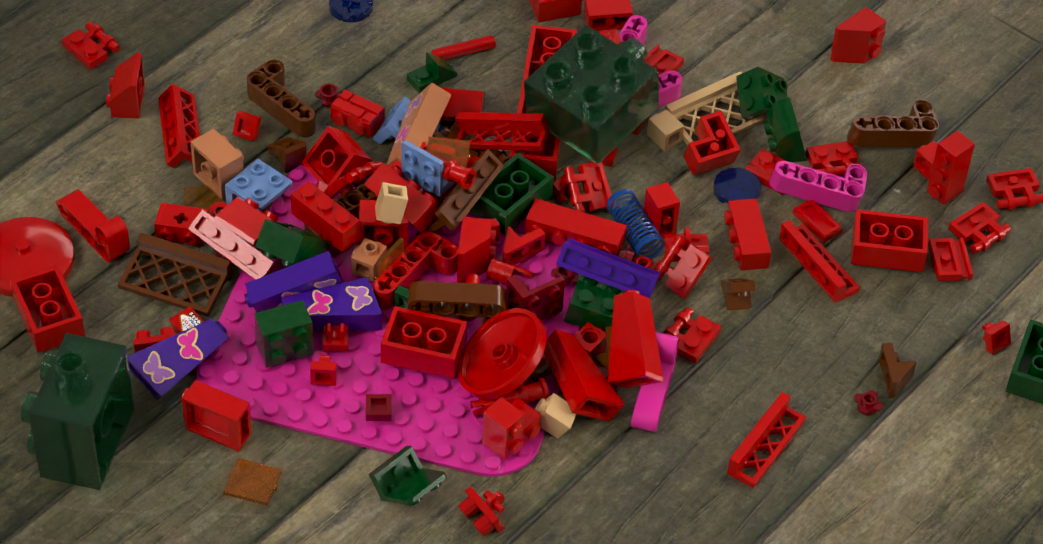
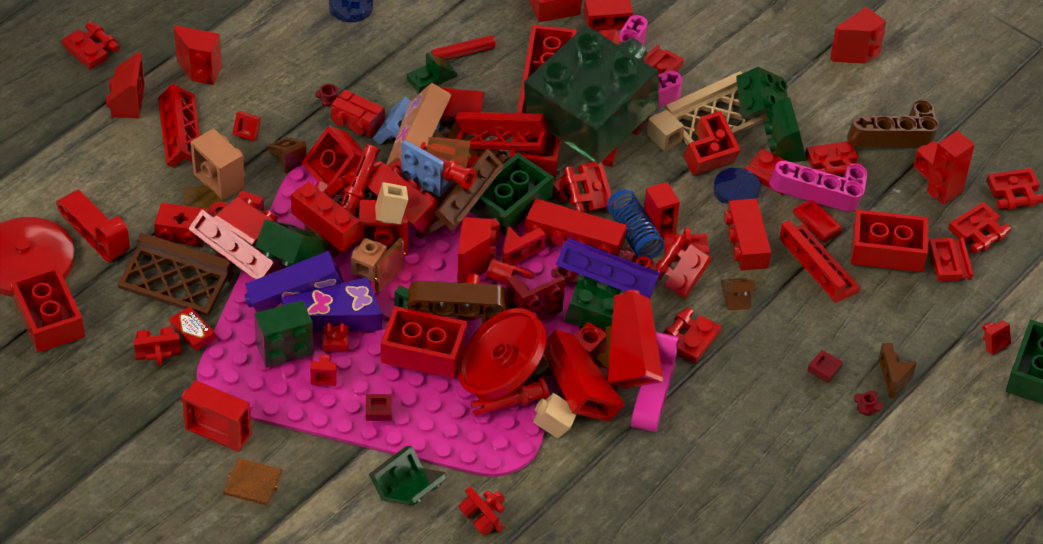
(79, 410): clear green brick -> none
(170, 360): dark purple slope -> none
(198, 53): none -> red slope
(258, 183): medium blue bracket -> none
(267, 91): reddish brown beam -> none
(354, 191): none -> red pin
(424, 252): red beam -> none
(509, 426): red brick -> none
(759, 435): red fence -> none
(825, 366): none -> dark red plate

